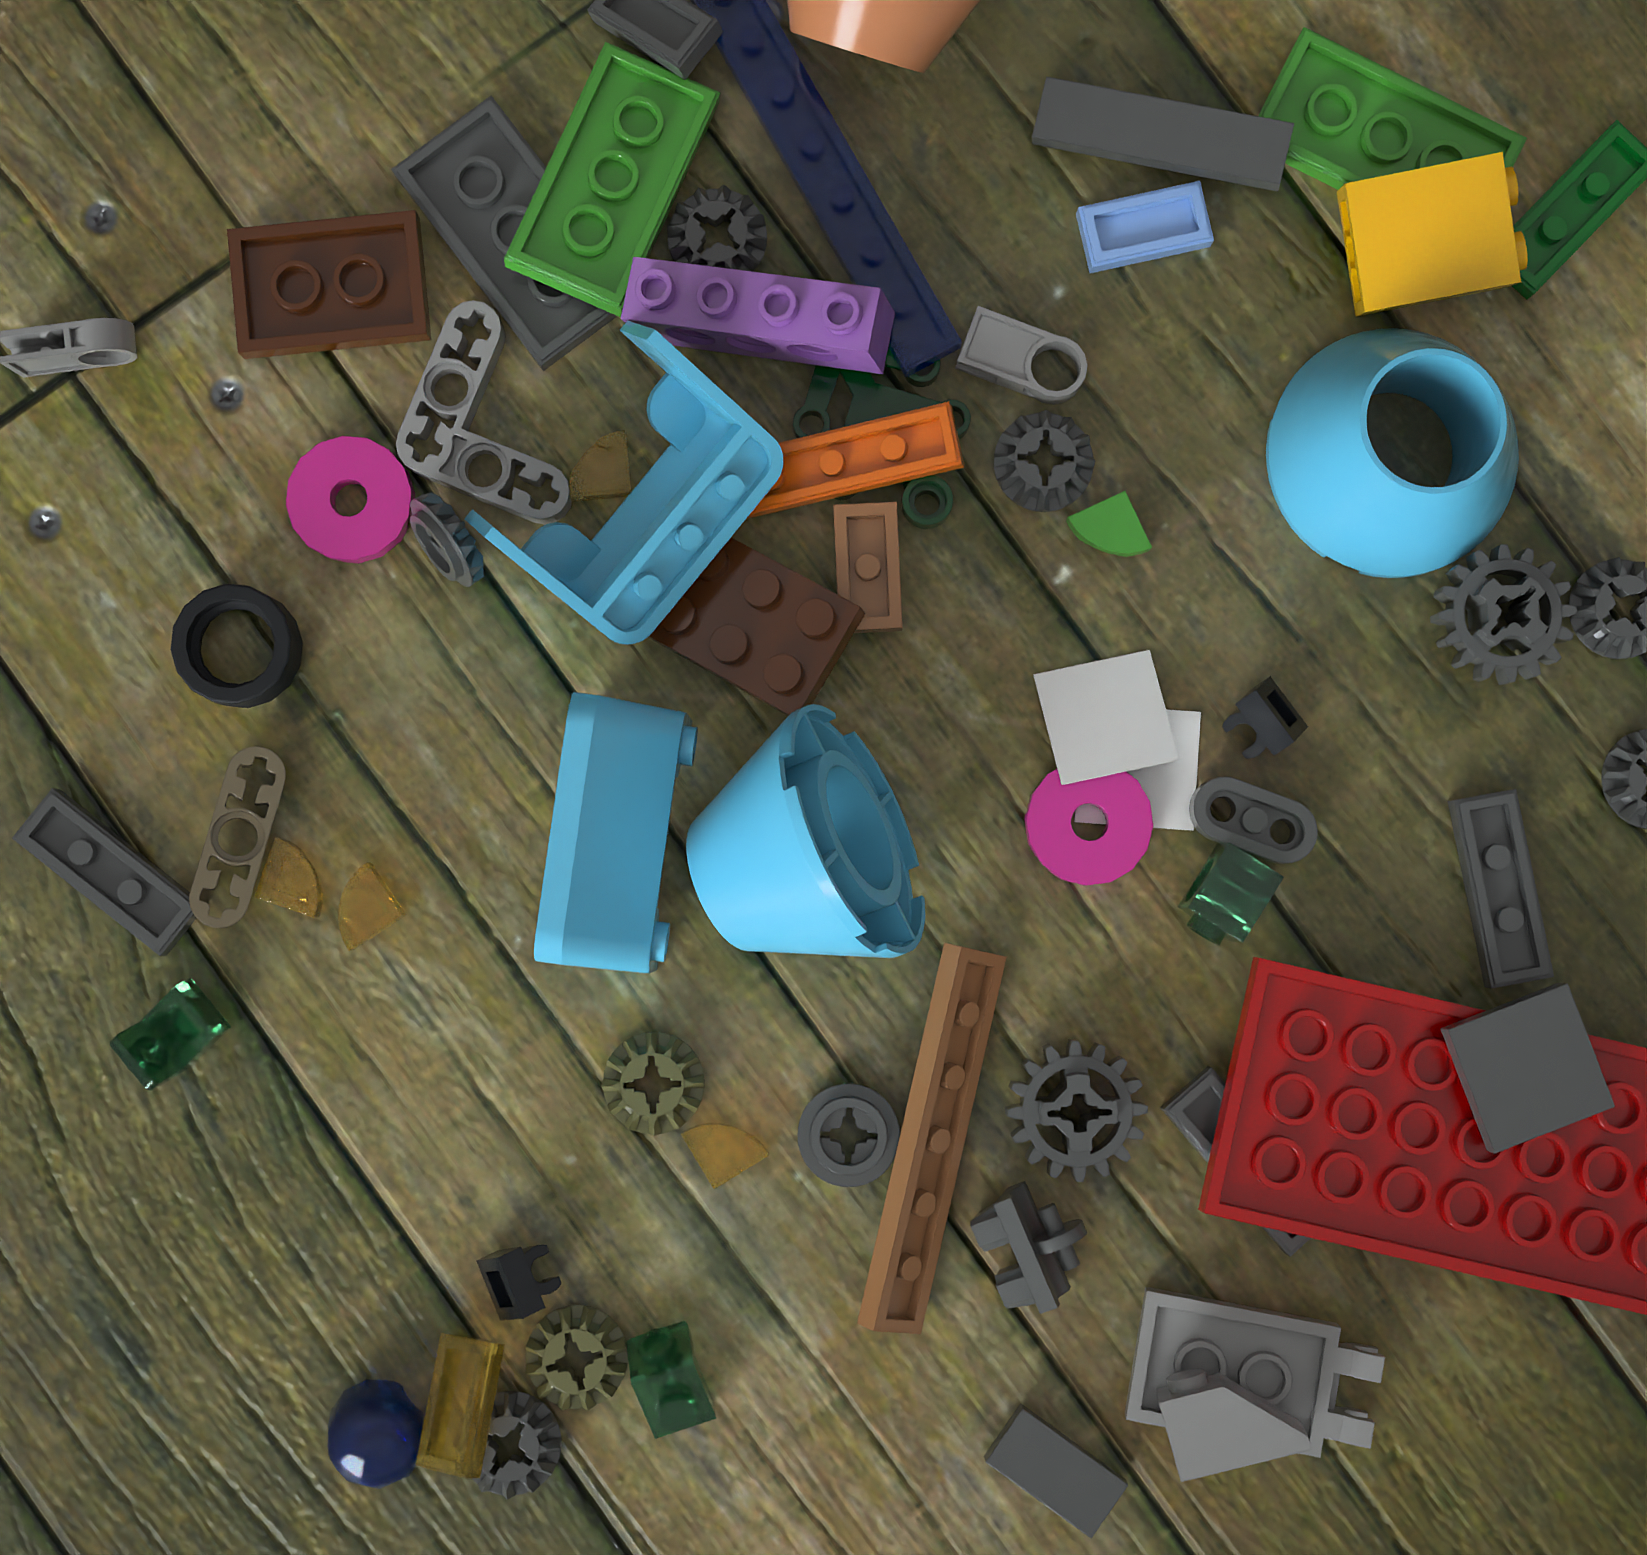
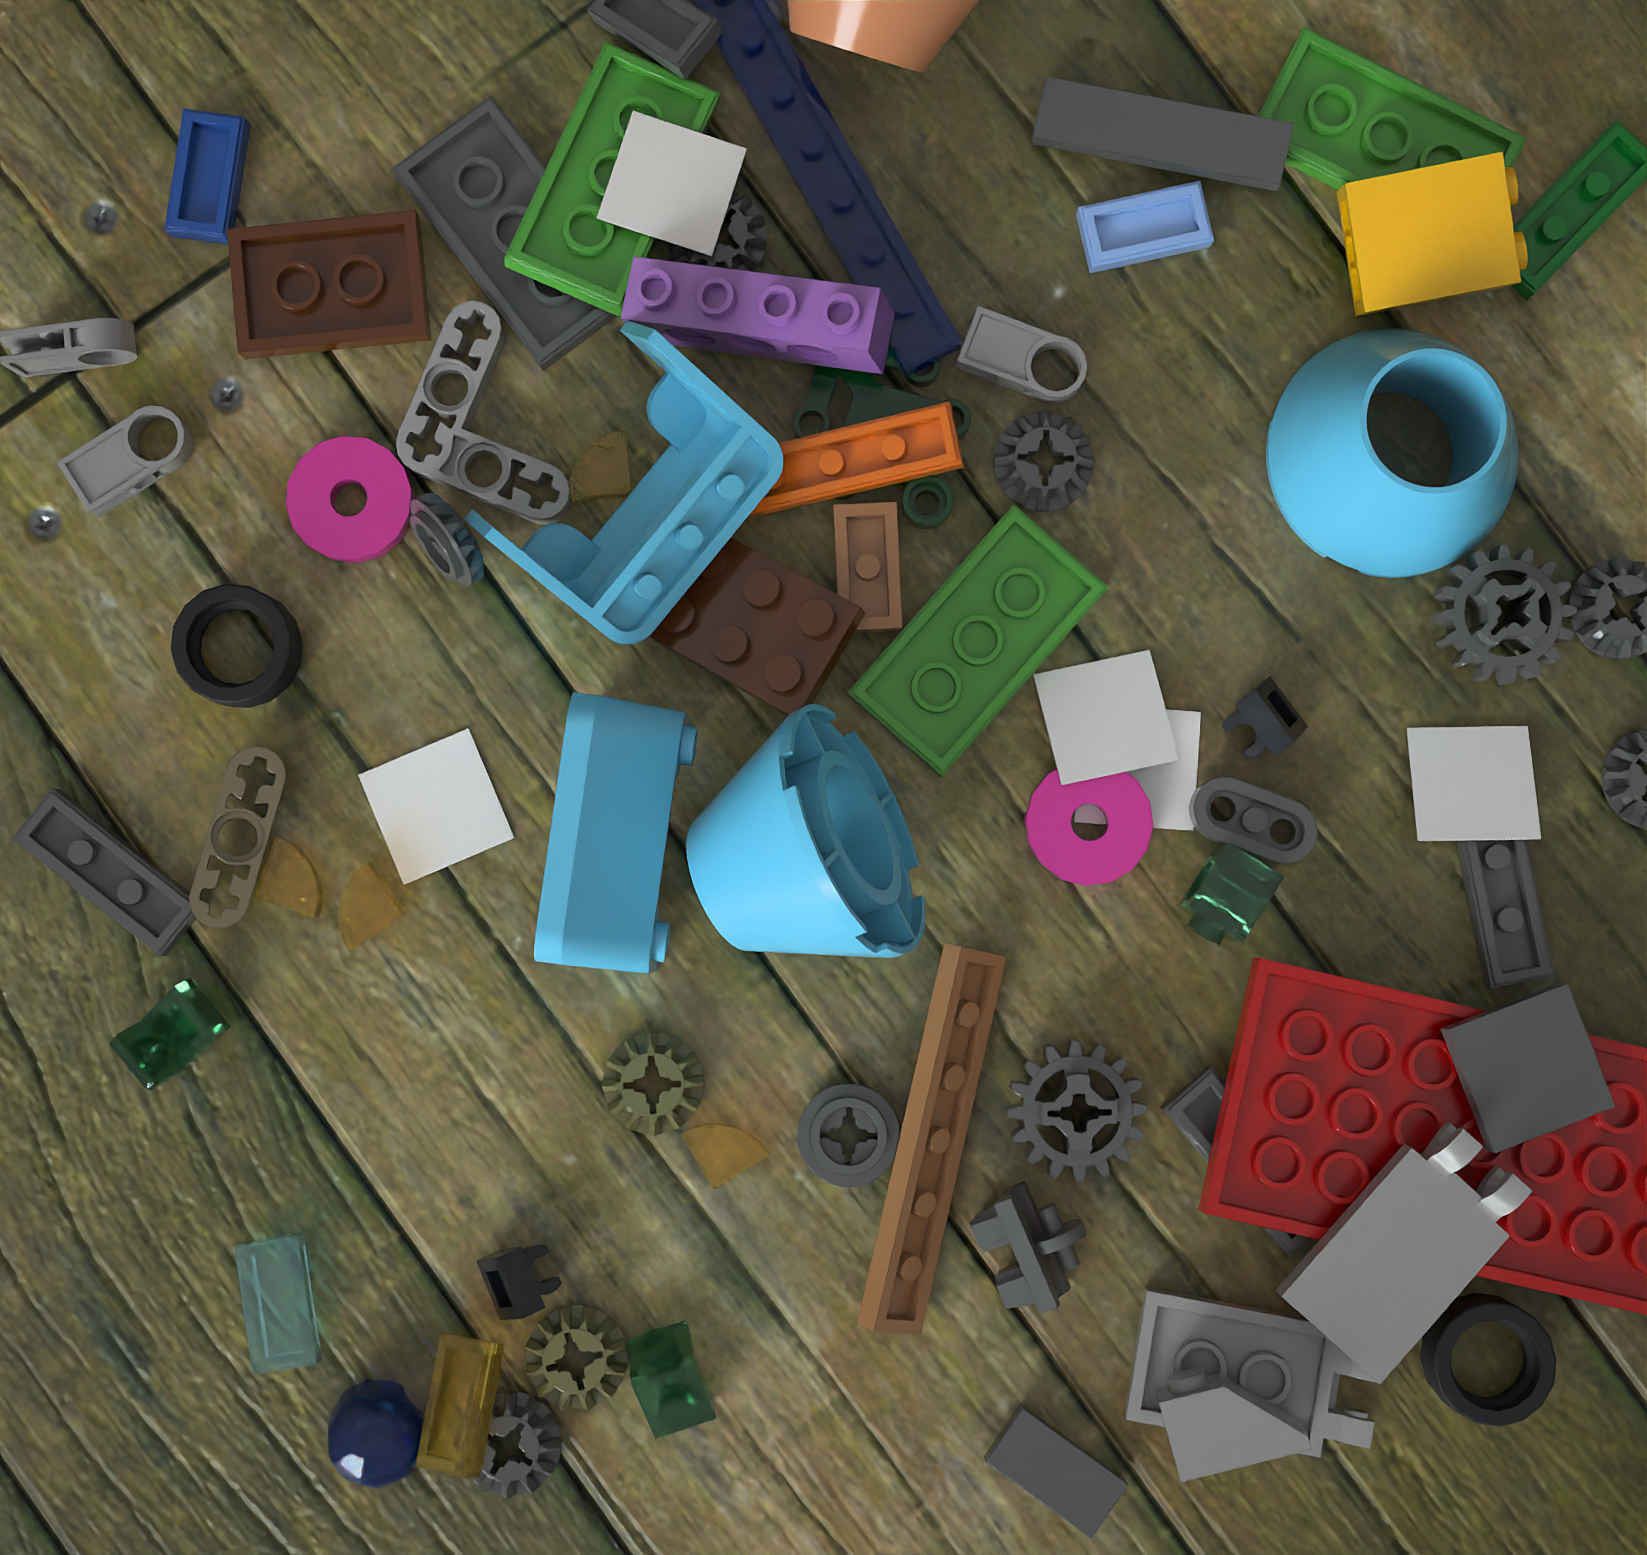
(111, 465): none -> light grey piece
(207, 176): none -> blue tile
(277, 1303): none -> clear light blue tile
(436, 806): none -> white sticker
(671, 183): none -> white sticker
(977, 640): none -> bright green tile
(1111, 527): bright green tile -> none
(1403, 1251): none -> light grey tile
(1473, 783): none -> white sticker
(1531, 1384): none -> black tyre

